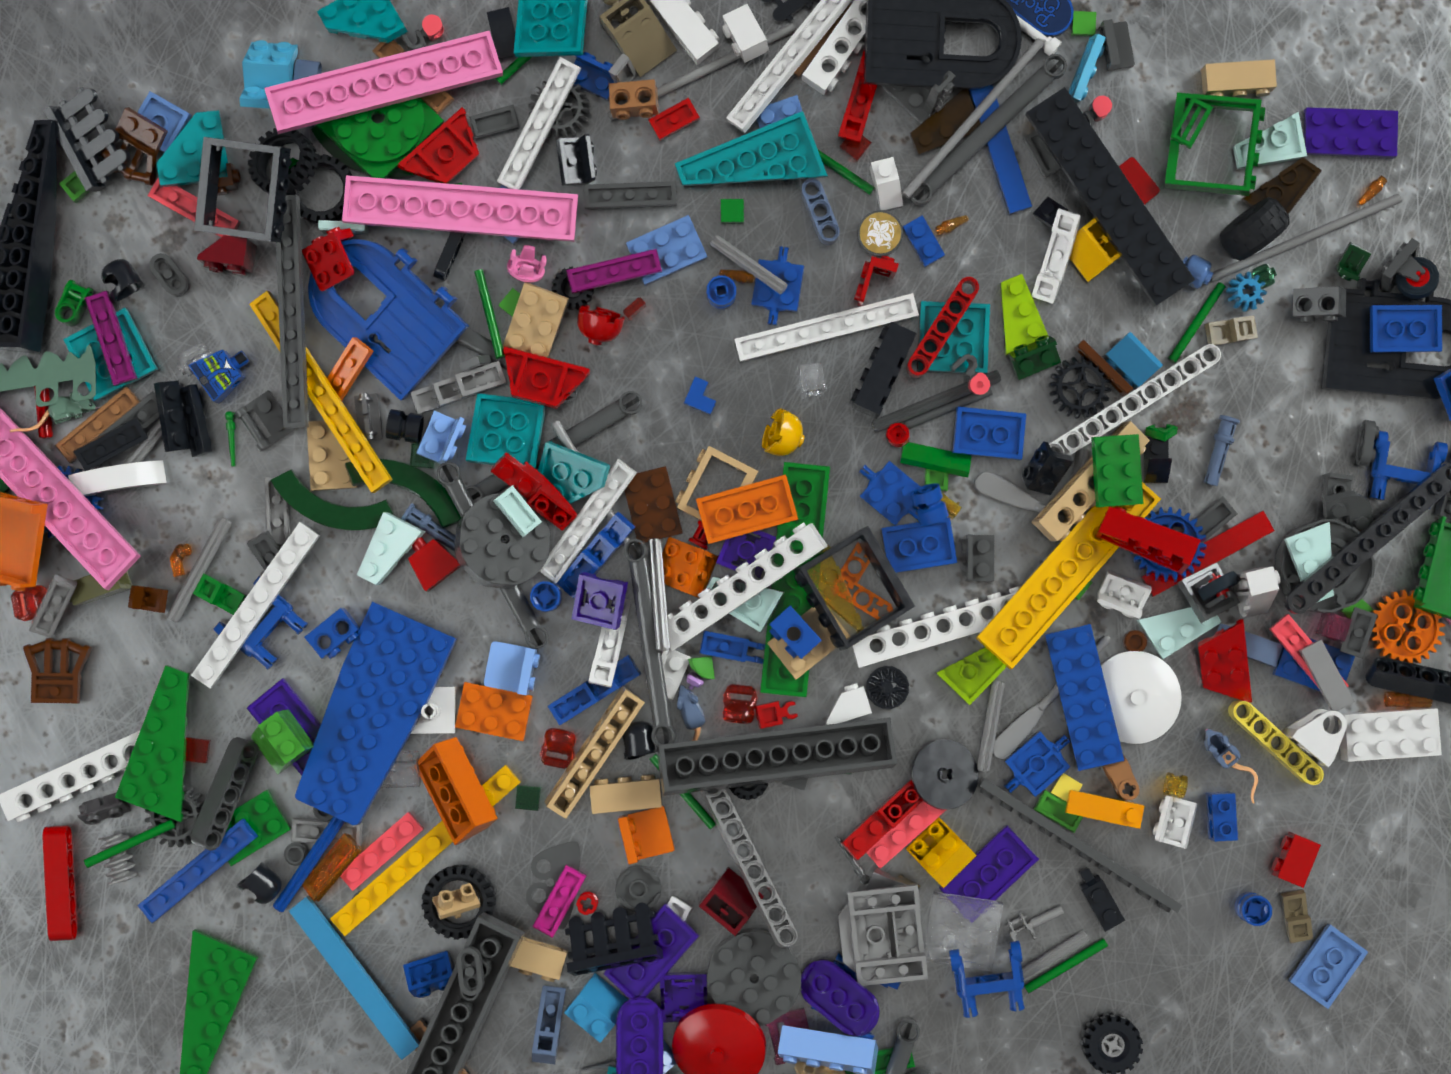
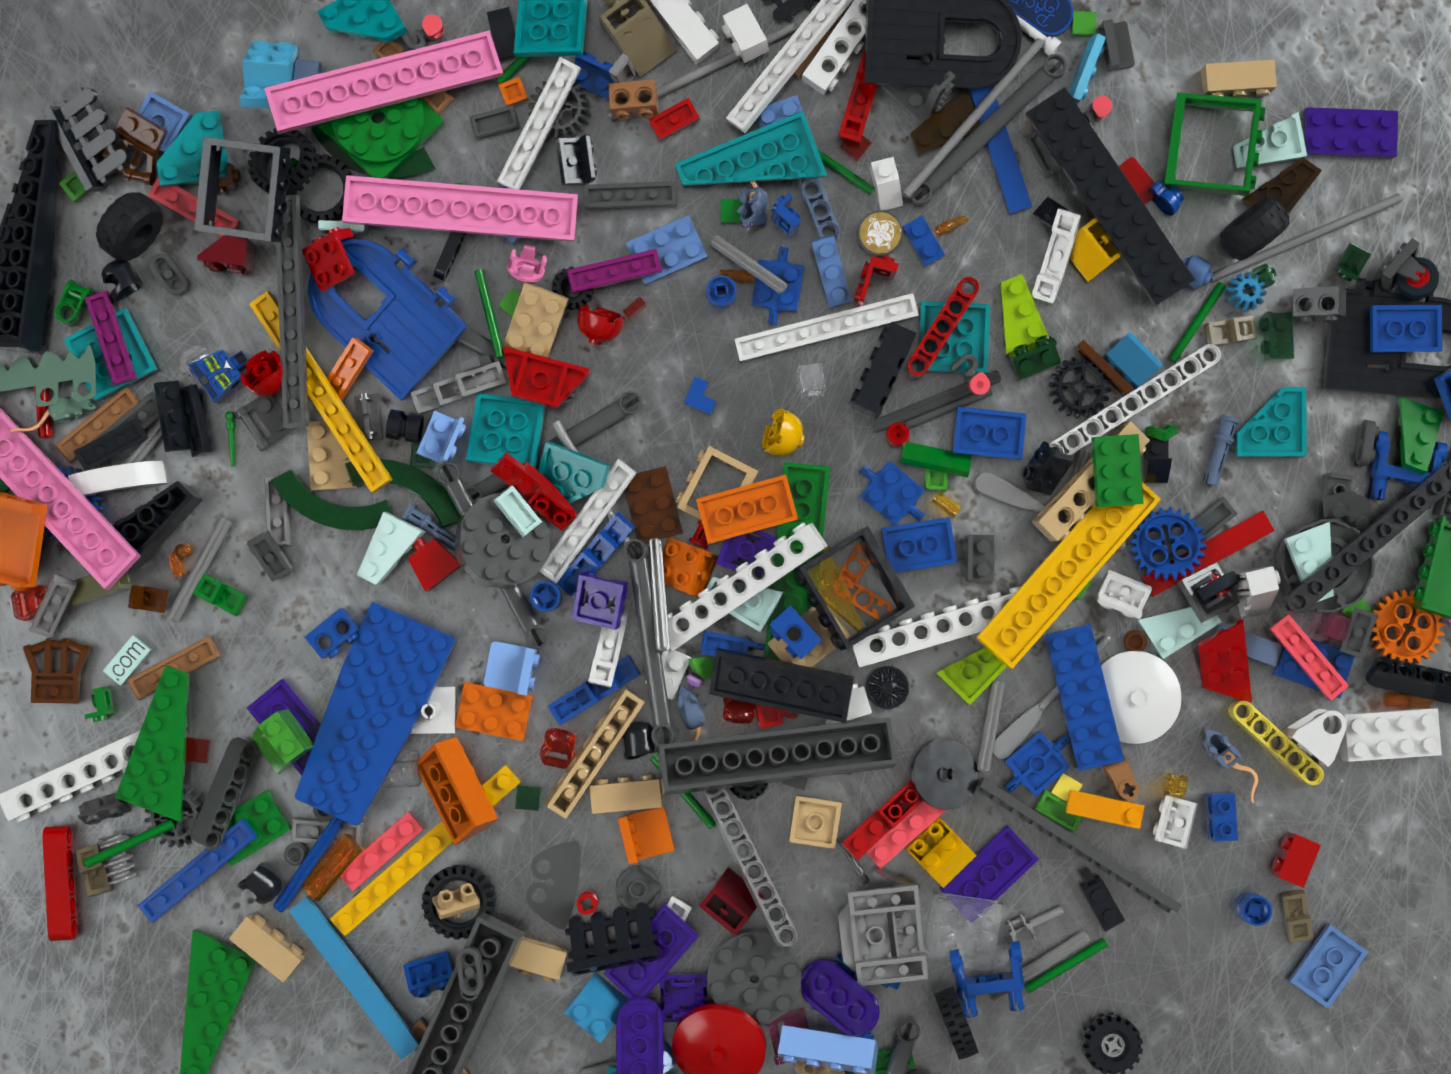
(94, 877): none -> dark tan slope
(102, 701): none -> green bracket
(127, 660): none -> light aqua tile
(129, 226): none -> black tyre
(157, 519): none -> black wedge
(185, 660): none -> medium nougat tile
(254, 644): blue connector -> none
(255, 605): white plate -> none
(263, 374): none -> red cylinder
(267, 947): none -> tan brick
(444, 151): red wing -> none
(513, 91): none -> orange tile
(548, 1025): sand blue slope -> none
(559, 901): dark pink tile -> none
(753, 206): none -> sand blue animal
(781, 685): none -> black plate
(785, 218): none -> blue bracket
(815, 822): none -> tan plate
(831, 270): none -> medium blue plate
(930, 505): blue wheel -> none
(956, 1023): none -> black tyre
(1148, 539): red wedge -> none
(1167, 199): none -> blue piece
(1182, 140): green tile -> none
(1277, 336): none -> clear green bracket
(1277, 427): none -> teal plate
(1326, 675): light grey tile -> none
(1374, 188): clear orange piece -> none
(1418, 433): none -> green wing

